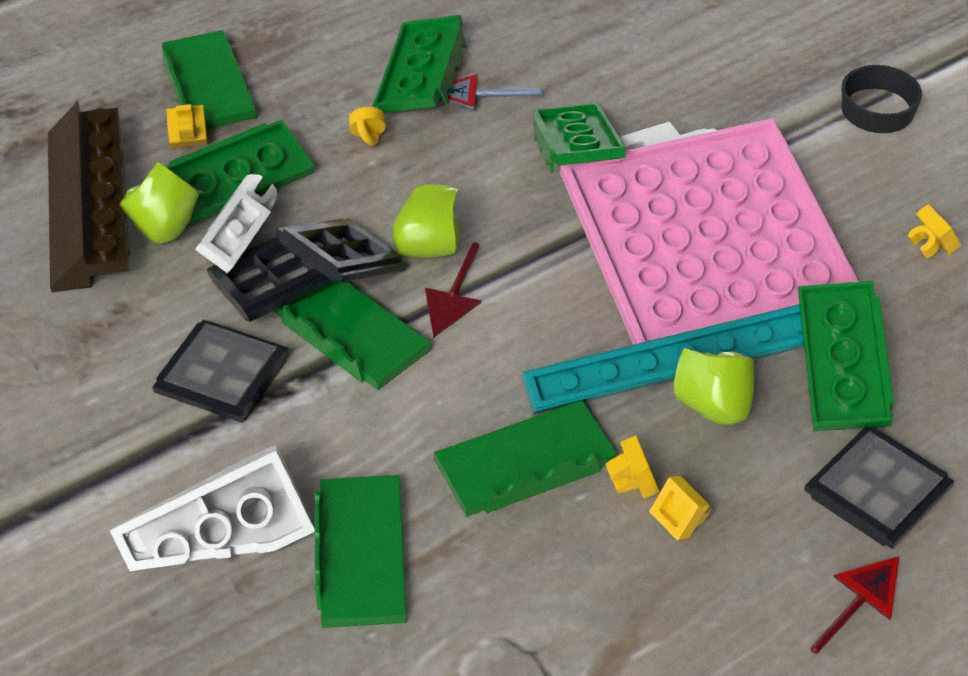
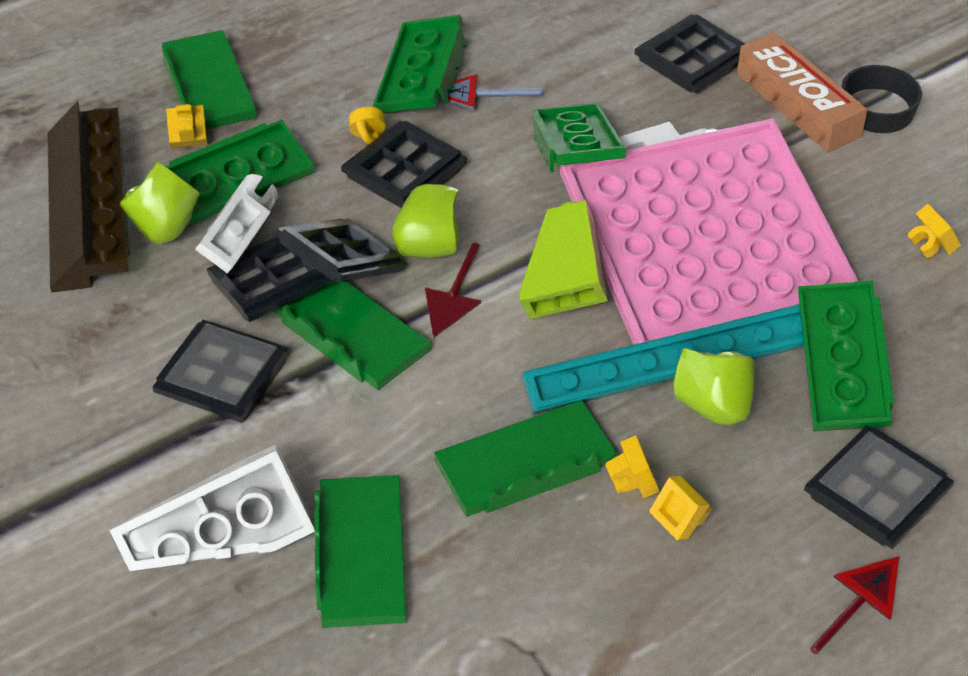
(402, 161): none -> black piece
(564, 263): none -> lime slope
(691, 53): none -> black piece
(801, 92): none -> nougat brick

